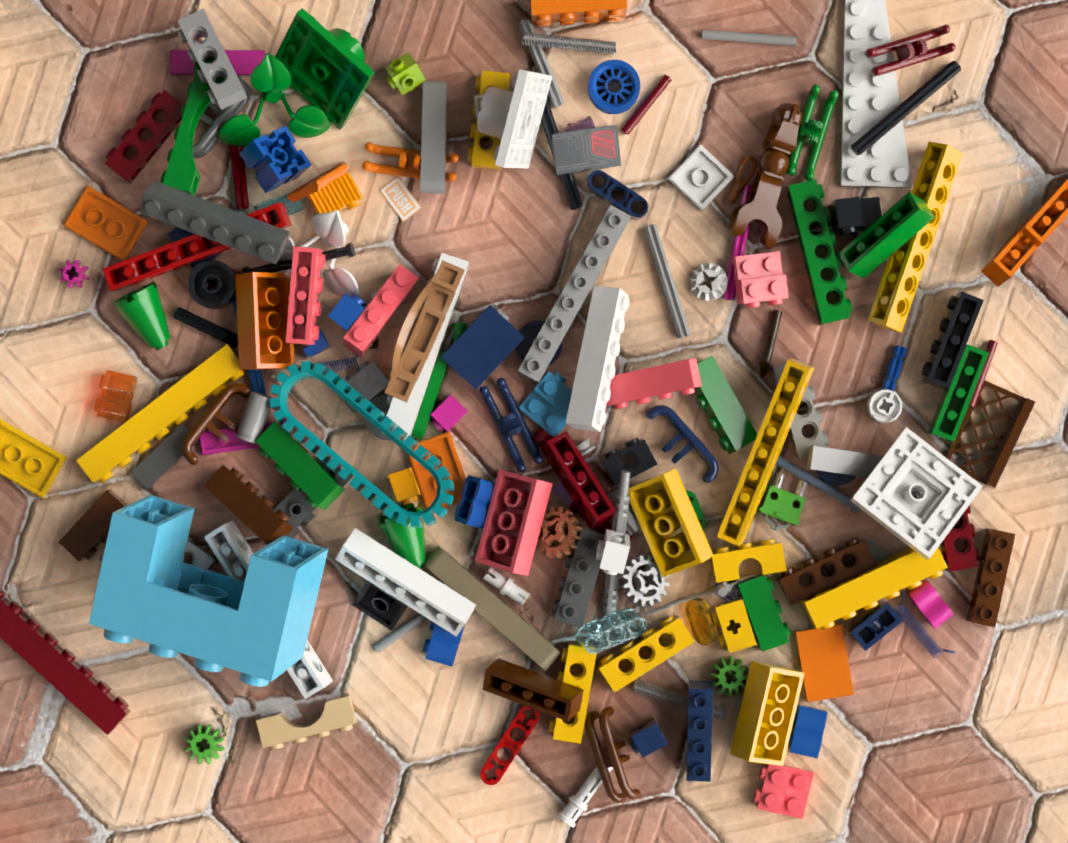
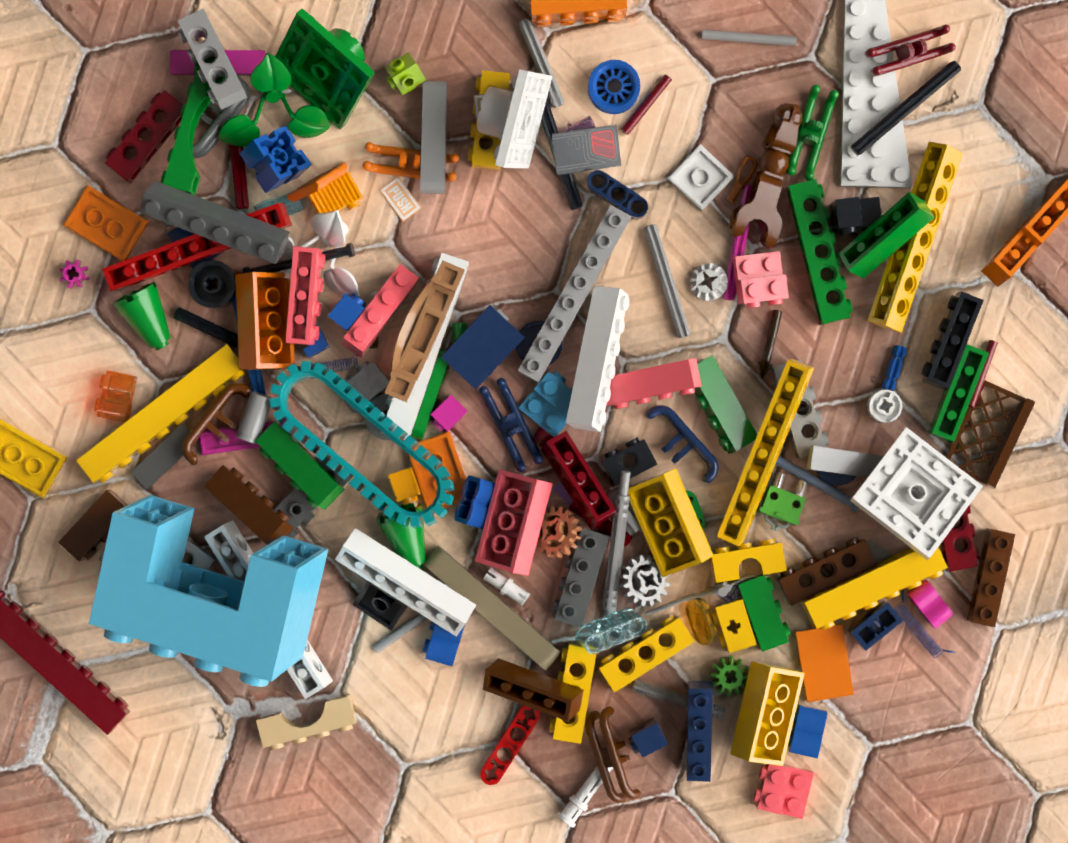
(198, 737): bright green gear -> none
(567, 42): light grey axle -> none
(585, 447): light grey bush -> none
(613, 552): white brick -> none

